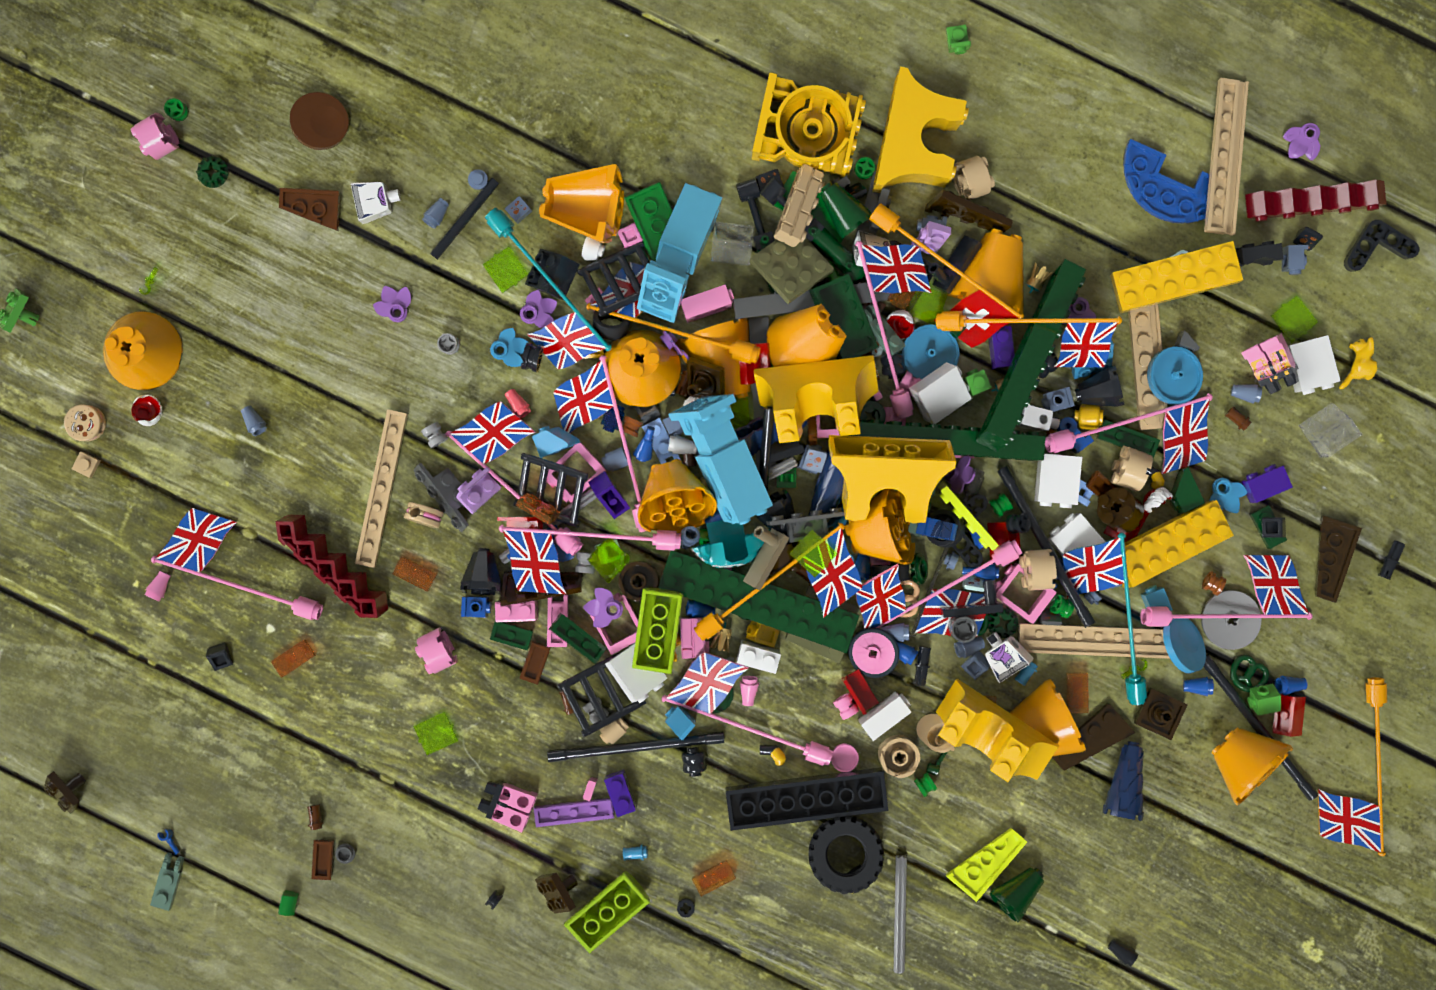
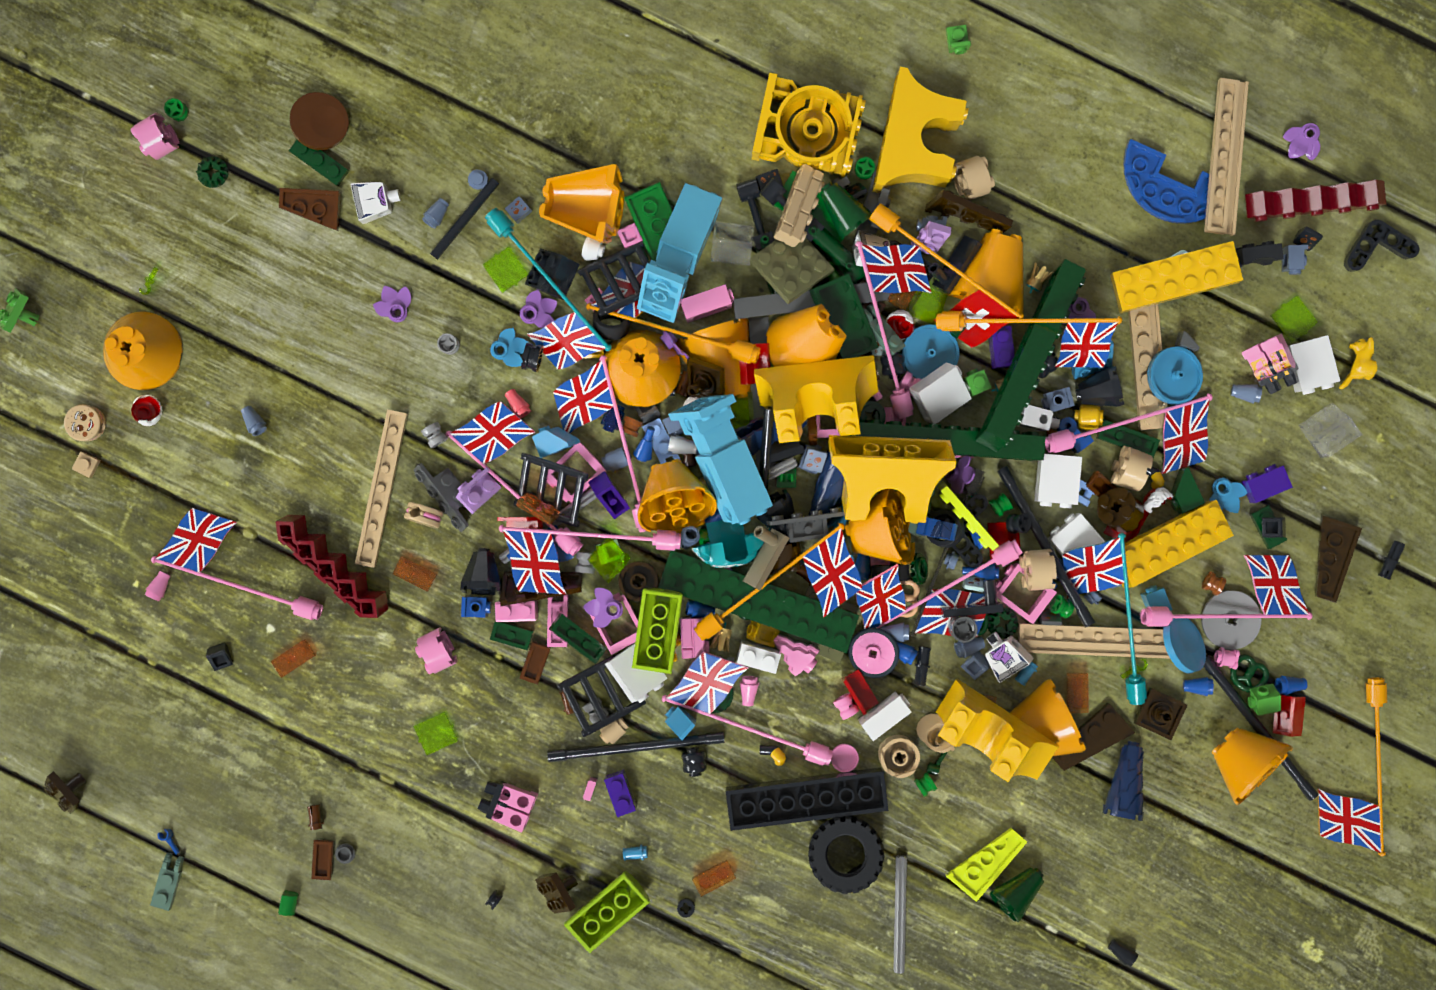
(320, 162): none -> dark green plate
(573, 812): medium lavender tile -> none
(797, 654): none -> bright pink rock
(813, 553): clear neon green piece -> none
(1227, 657): none -> bright pink brick
(1238, 418): reddish brown pin -> none

